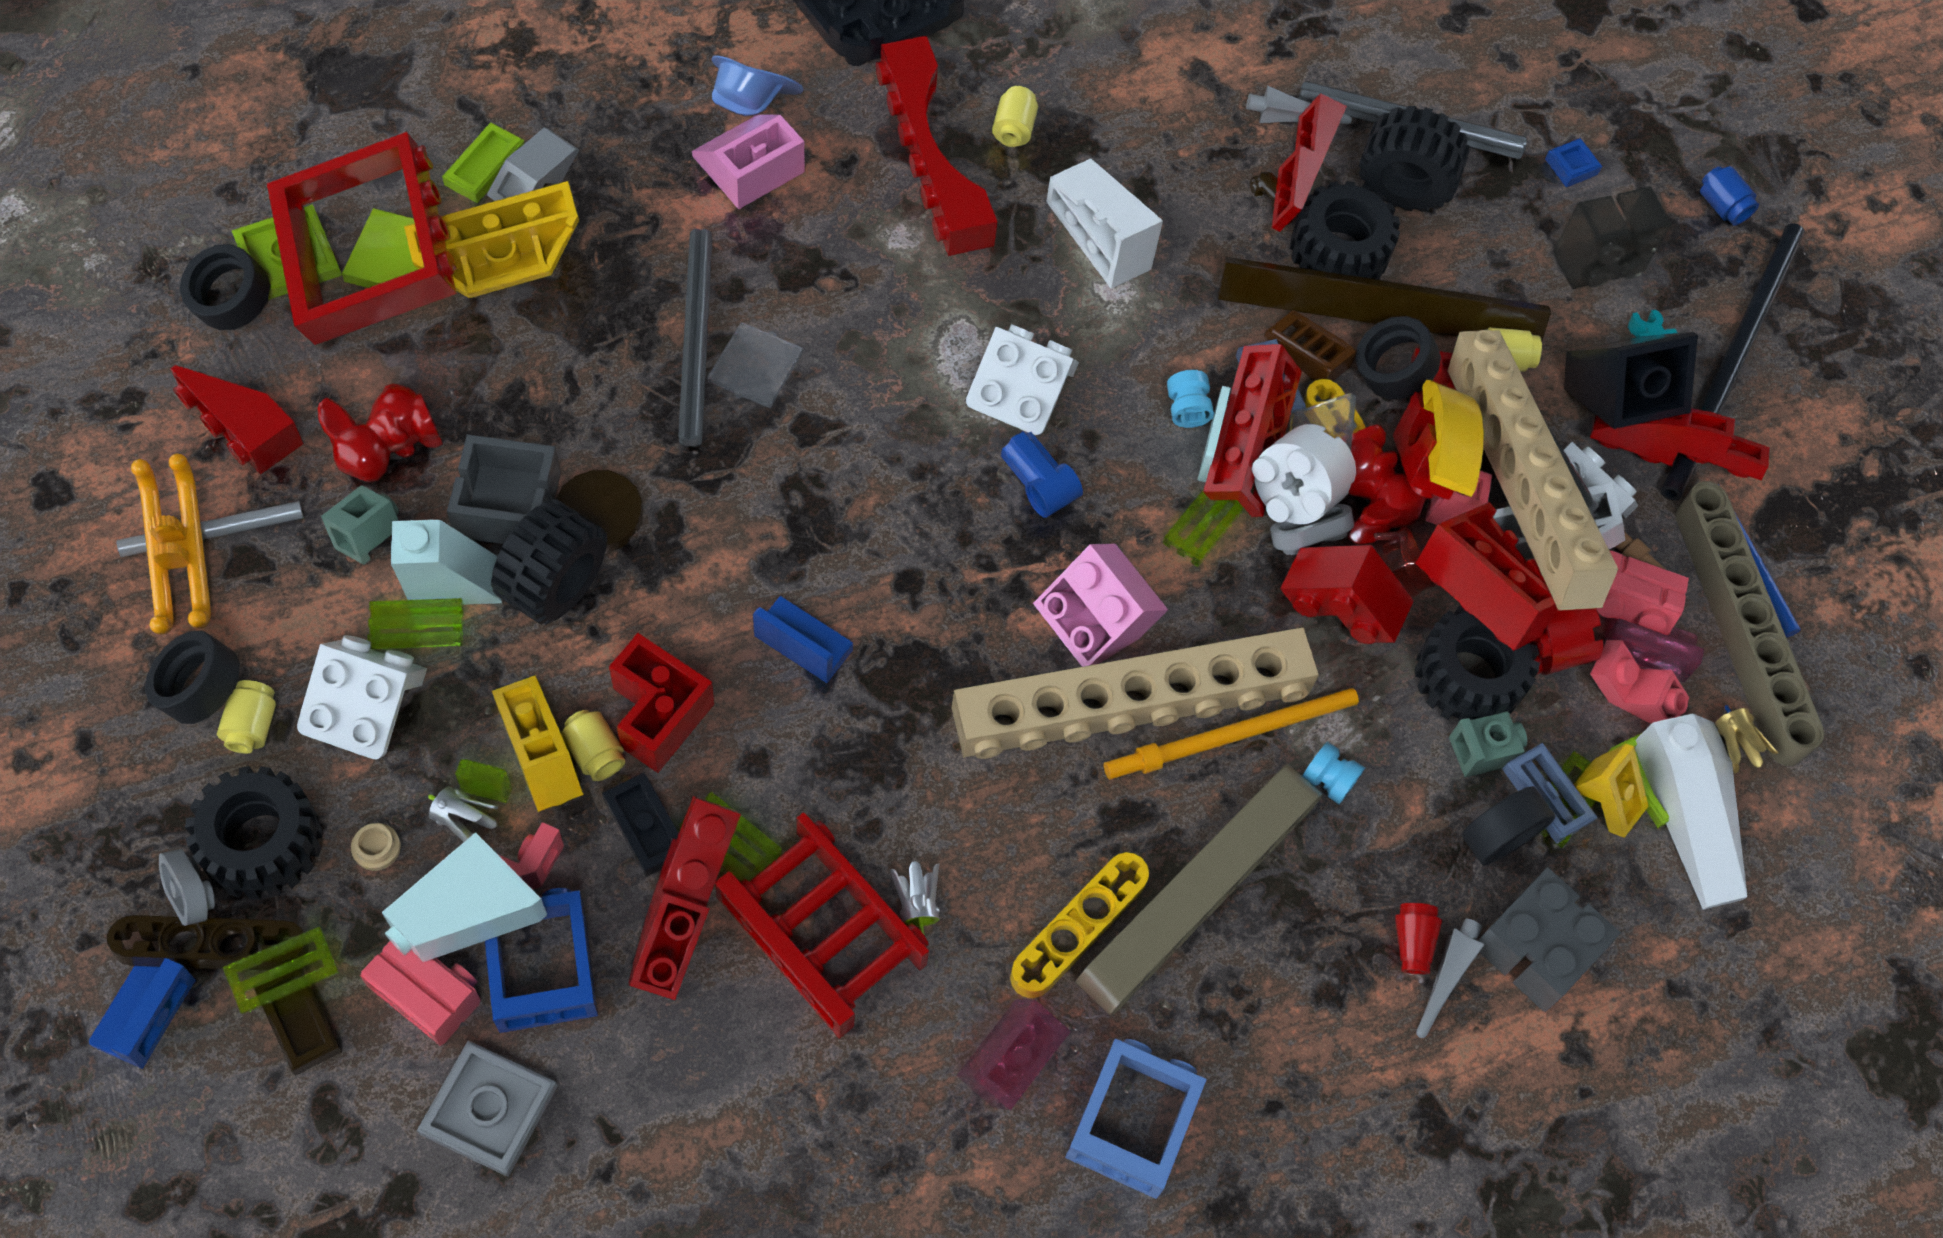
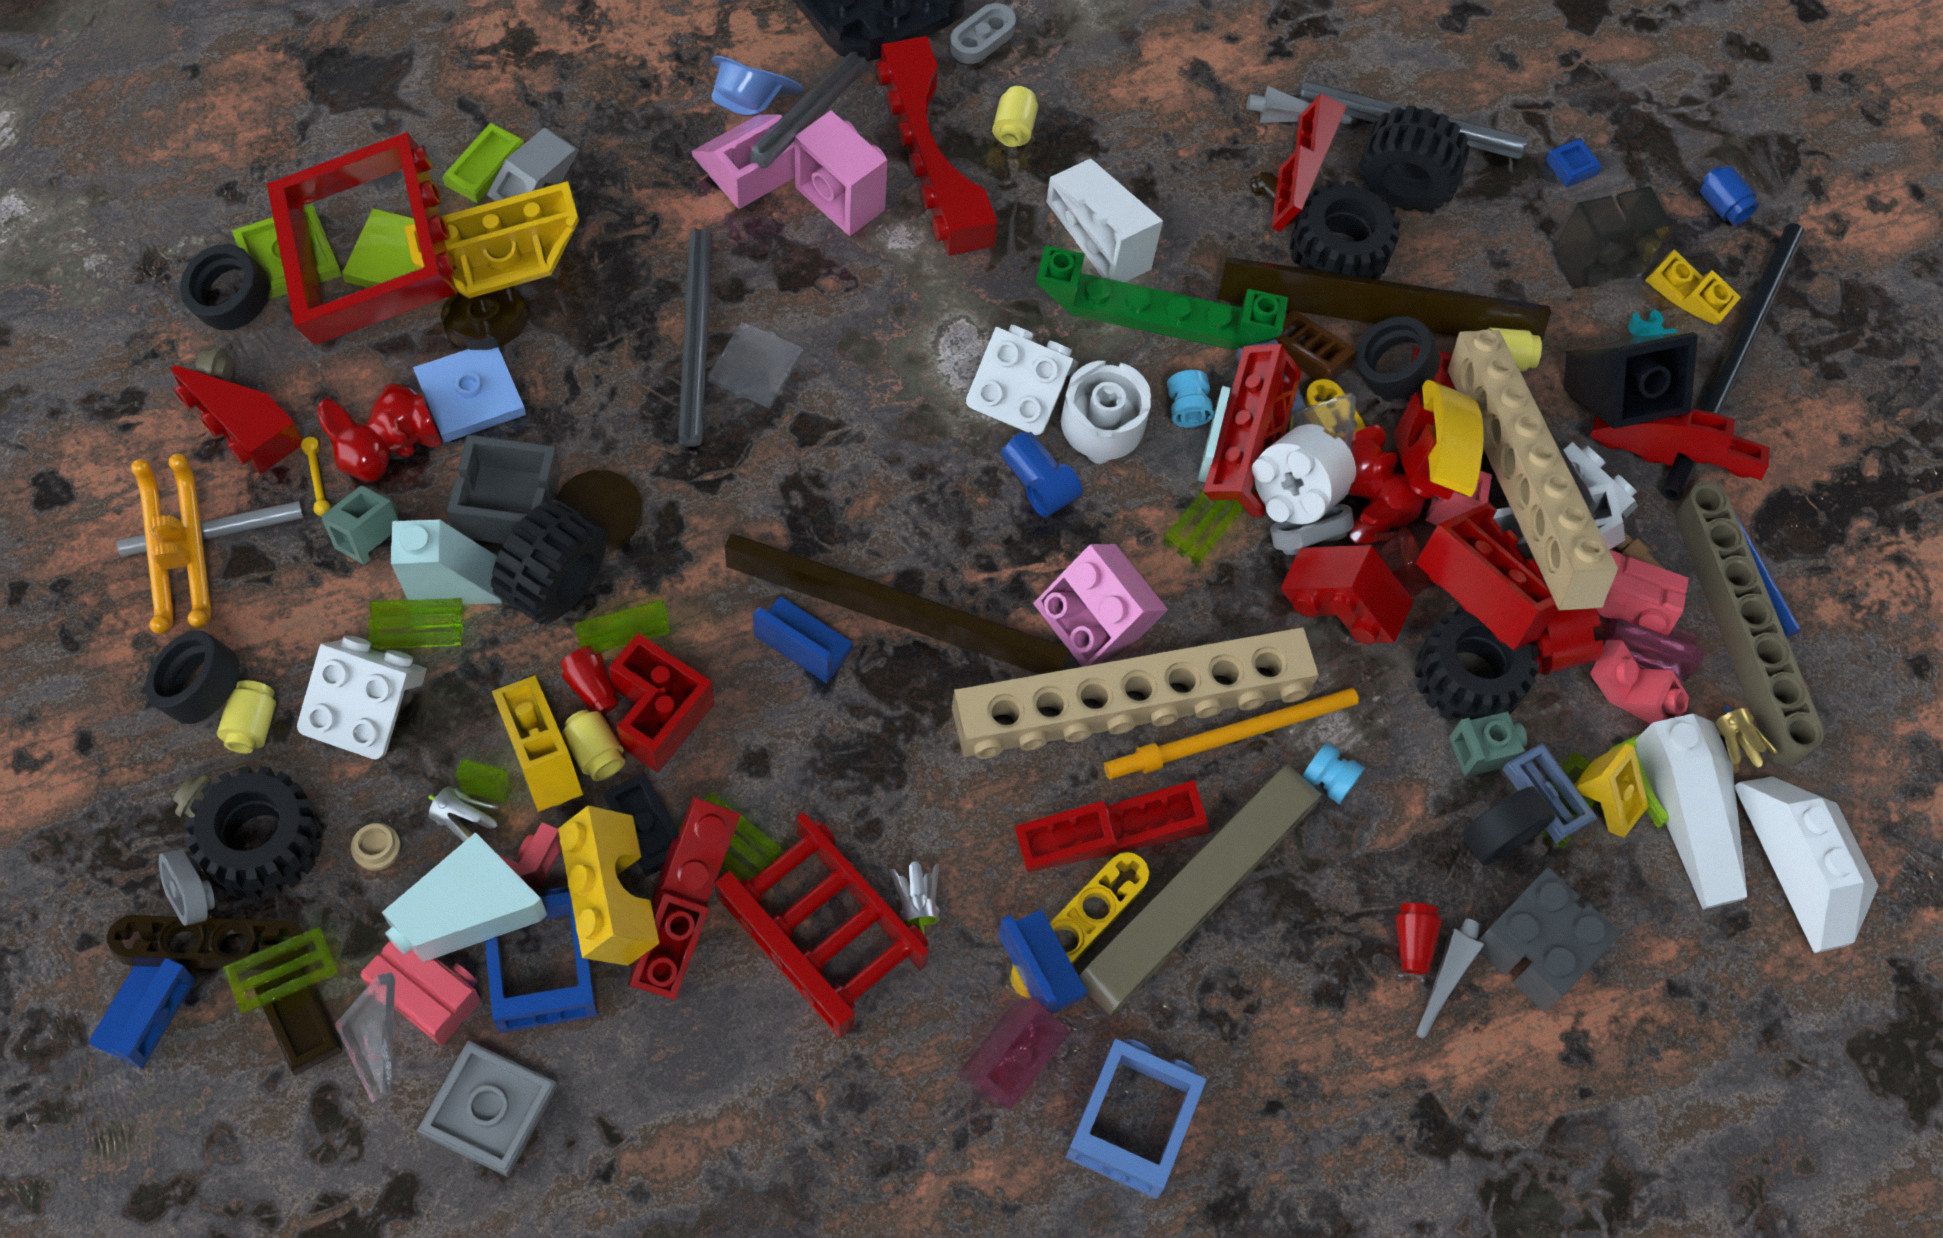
(187, 793): none -> dark tan plate
(215, 363): none -> dark tan plate
(311, 447): none -> yellow hinge
(368, 1036): none -> clear tile
(469, 392): none -> light blue plate
(484, 319): none -> dark brown tile
(589, 679): none -> red cone
(607, 918): none -> yellow arch
(619, 628): none -> clear neon green tile
(807, 110): none -> dark grey axle
(840, 172): none -> bright pink brick
(894, 606): none -> dark brown tile
(975, 36): none -> light grey plate
(1041, 961): none -> blue panel
(1105, 410): none -> white brick
(1113, 828): none -> red slope
(1159, 310): none -> green slope
(1700, 295): none -> yellow slope
(1812, 859): none -> white wedge

